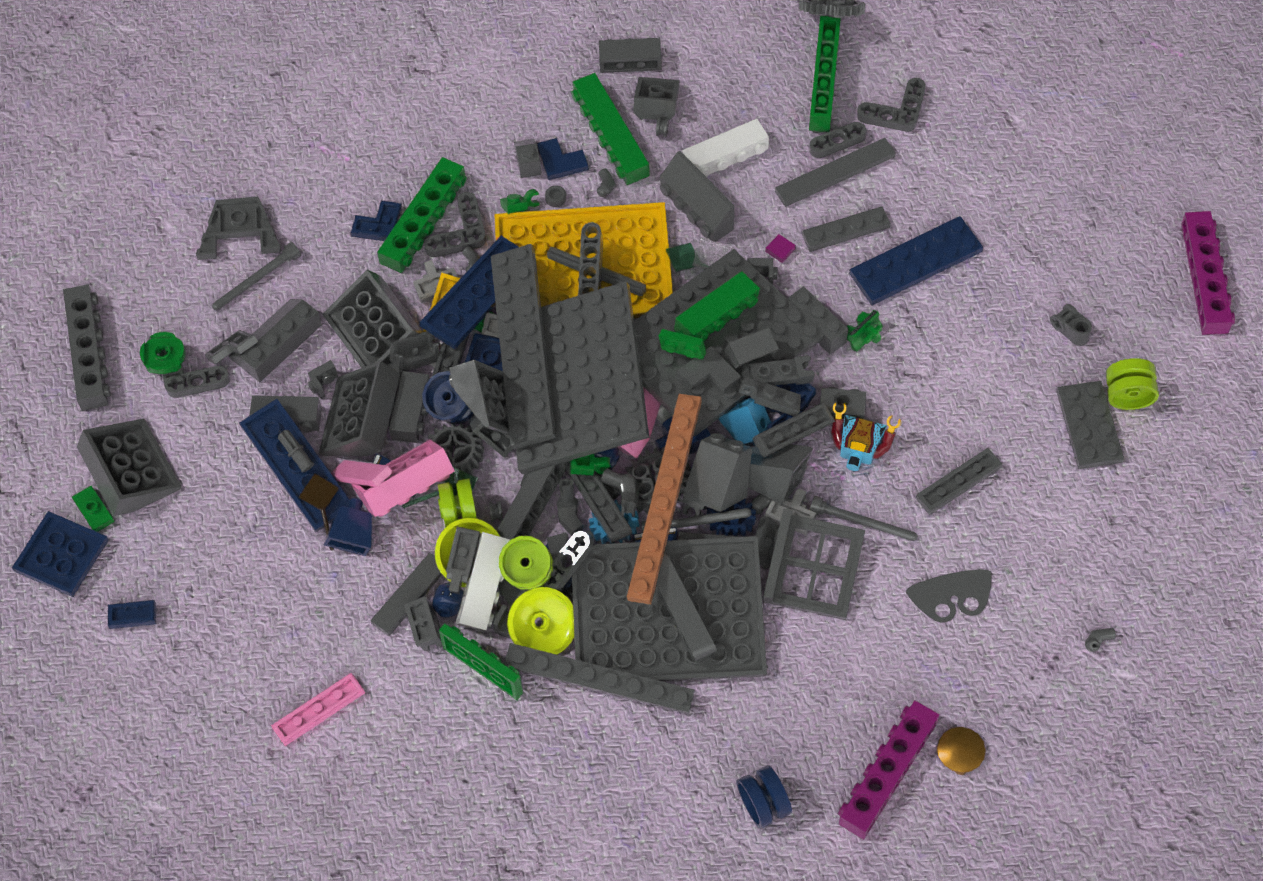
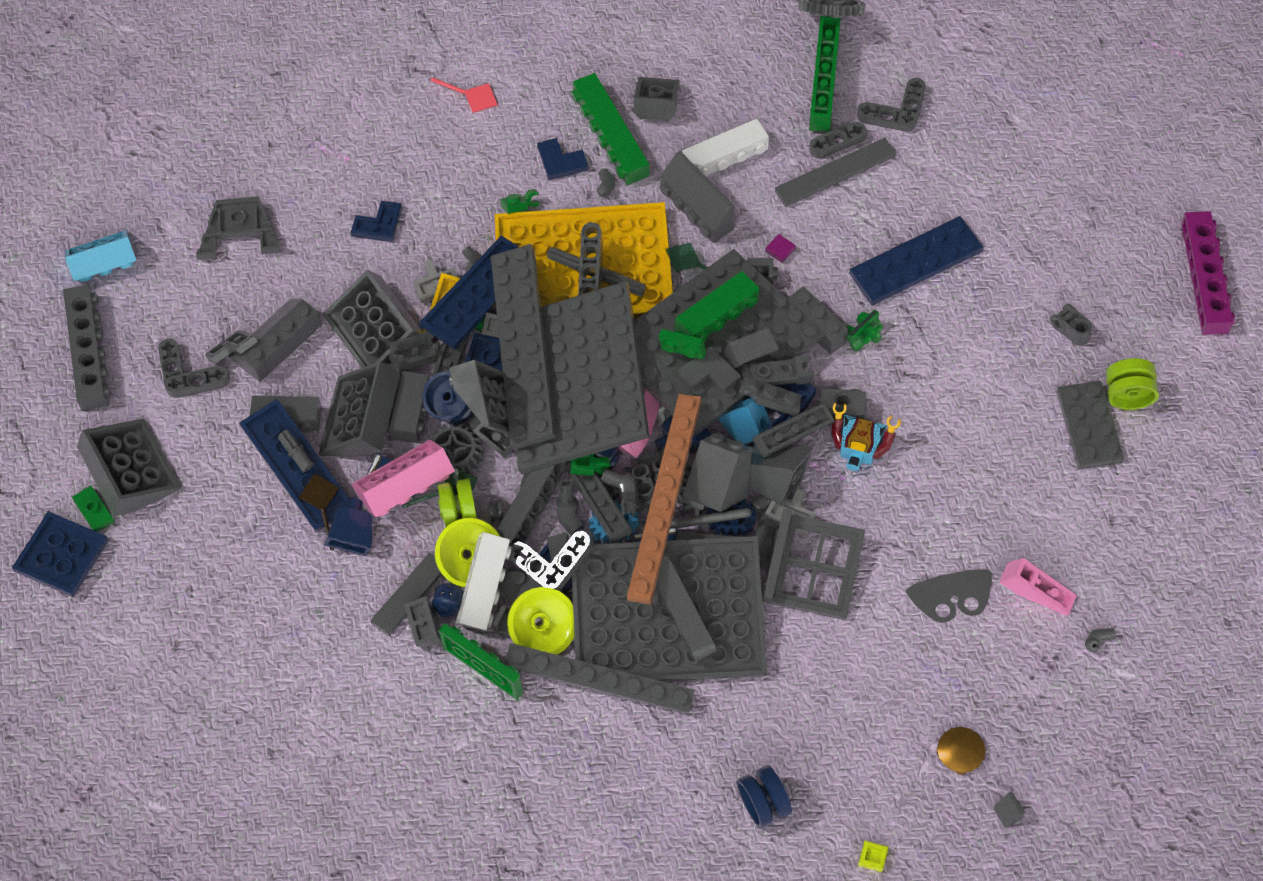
(100, 256): none -> medium azure slope
(131, 614): dark blue plate -> none
(162, 364): green plate -> none
(289, 253): dark grey piece -> none
(318, 709): bright pink tile -> none
(321, 376): dark grey bracket -> none
(361, 473): bright pink tile -> none
(445, 173): green brick -> none
(461, 557): dark grey hinge -> none
(469, 231): dark grey beam -> none
(478, 97): none -> coral piece
(527, 158): dark grey slope -> none
(537, 571): lime wheel -> none
(555, 196): dark grey tile -> none
(630, 55): dark grey brick -> none
(662, 127): dark grey bush -> none
(708, 253): clear piece -> none
(821, 507): dark grey piece -> none
(846, 229): dark grey plate -> none
(861, 822): magenta brick -> none
(873, 856): none -> neon yellow tile
(958, 481): dark grey plate -> none
(1009, 810): none -> dark grey slope
(1035, 585): none -> bright pink slope

